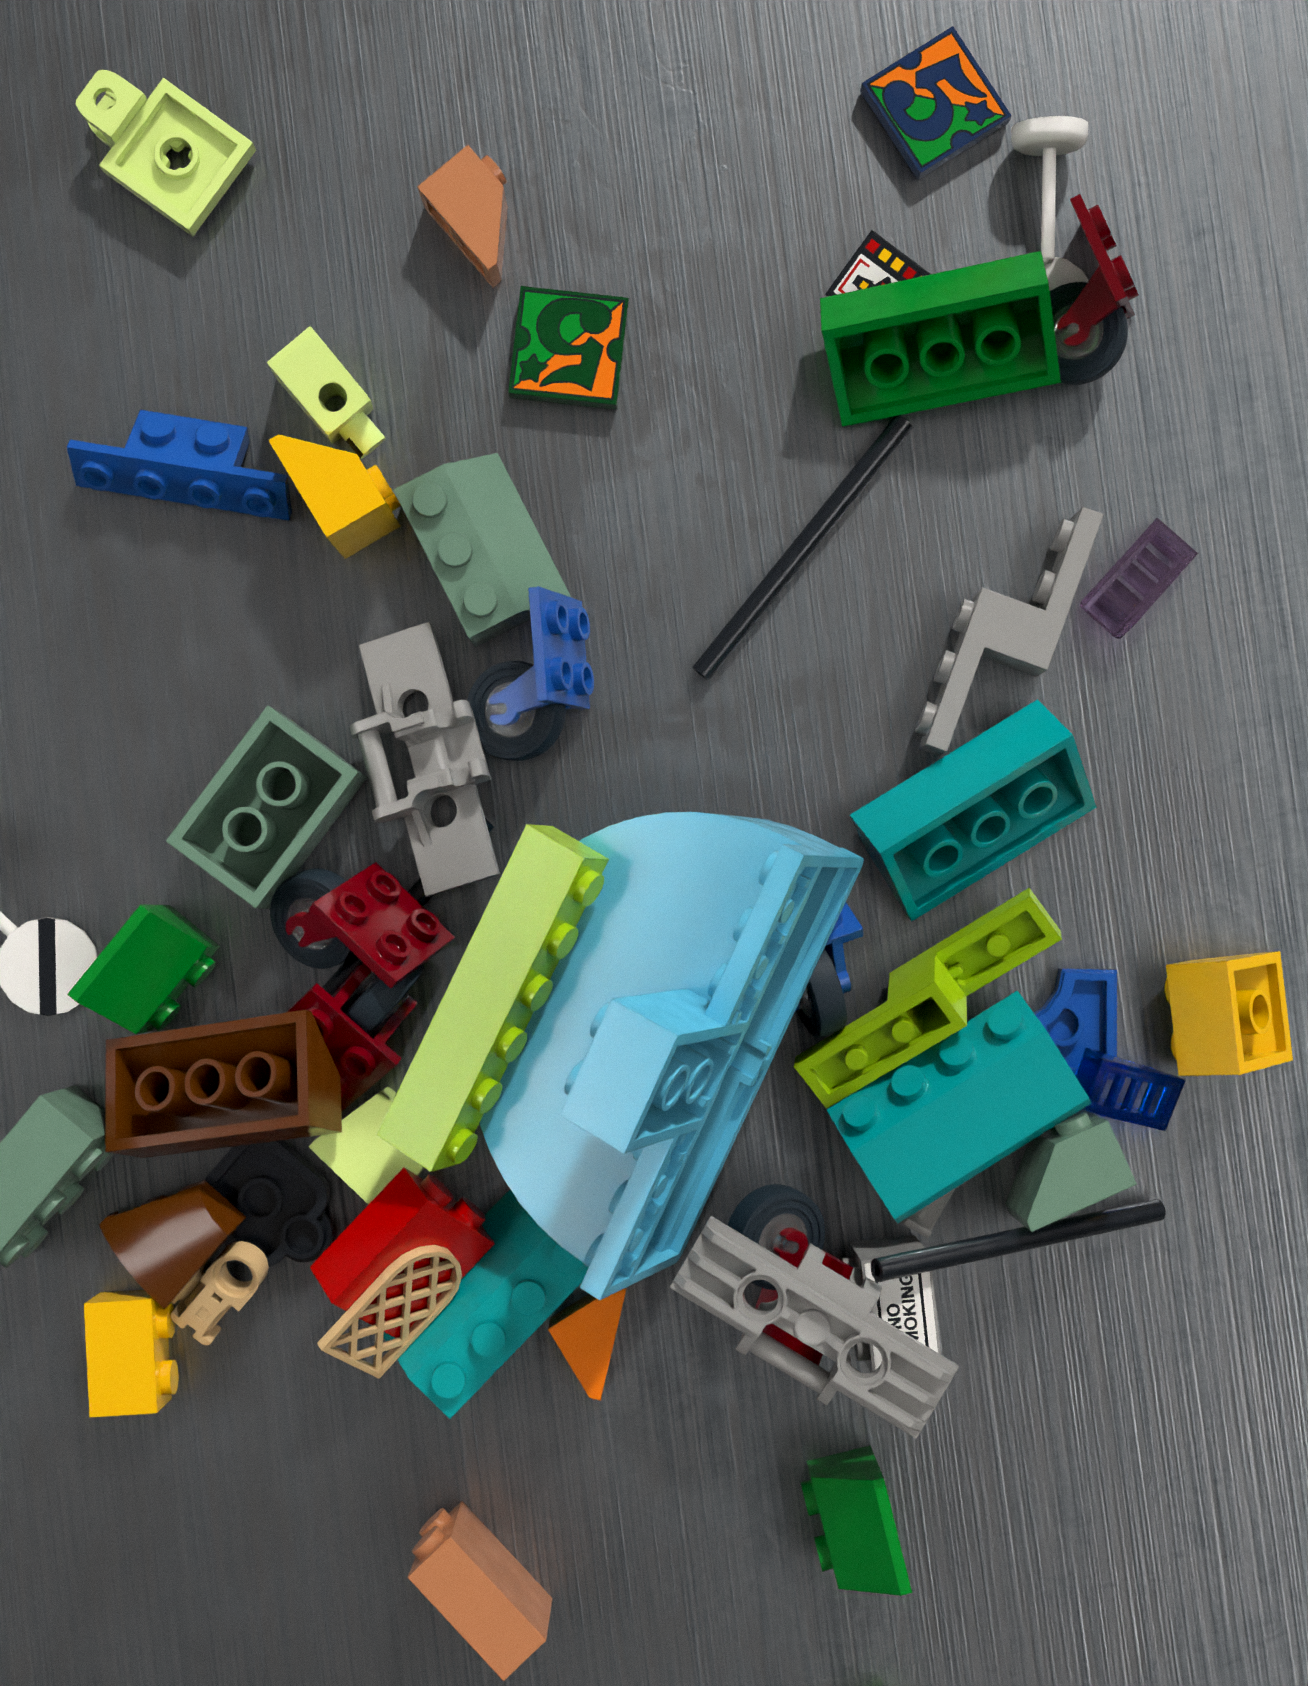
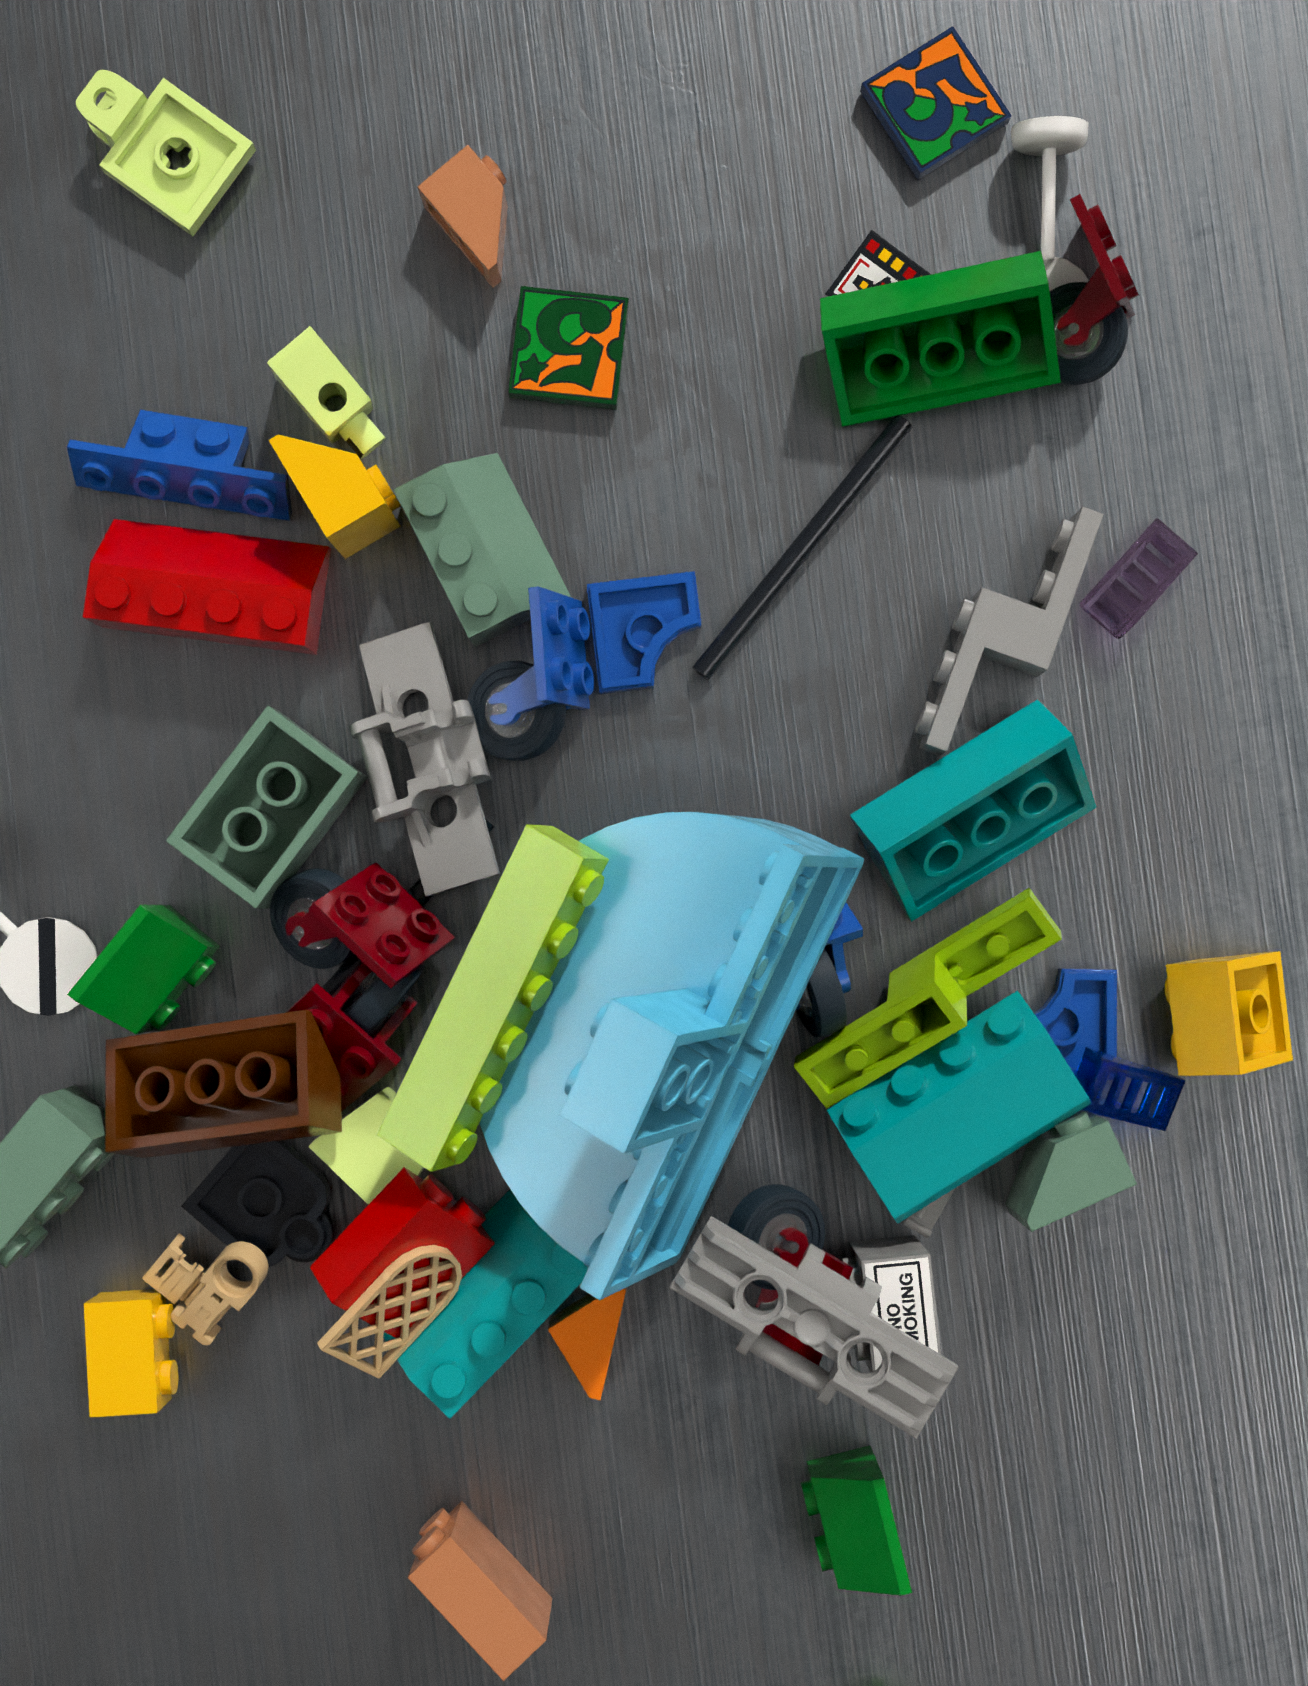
(171, 1237): reddish brown slope -> none
(208, 586): none -> red slope
(636, 623): none -> blue tile
(1015, 1240): black piece -> none

